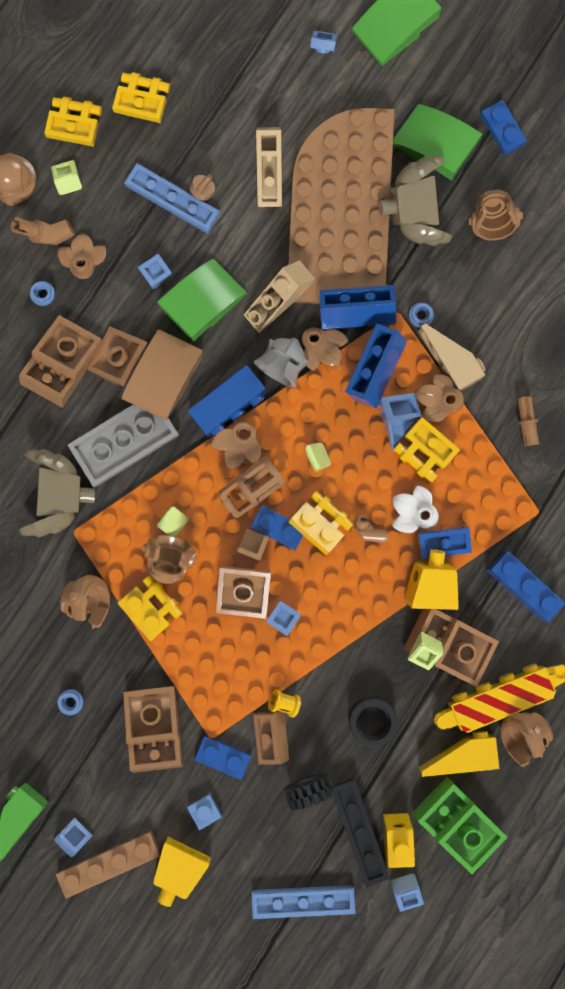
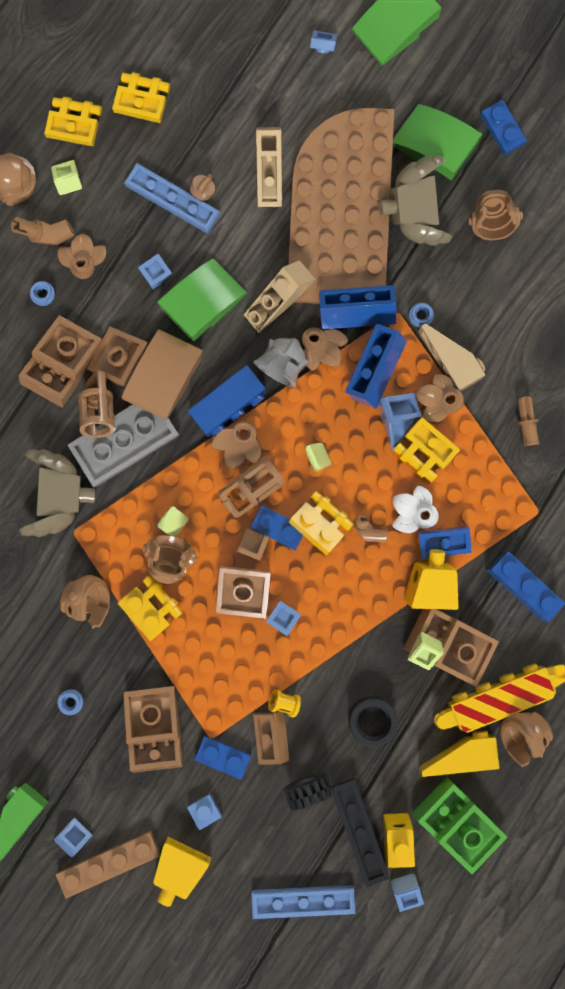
(93, 399): none -> medium nougat piece

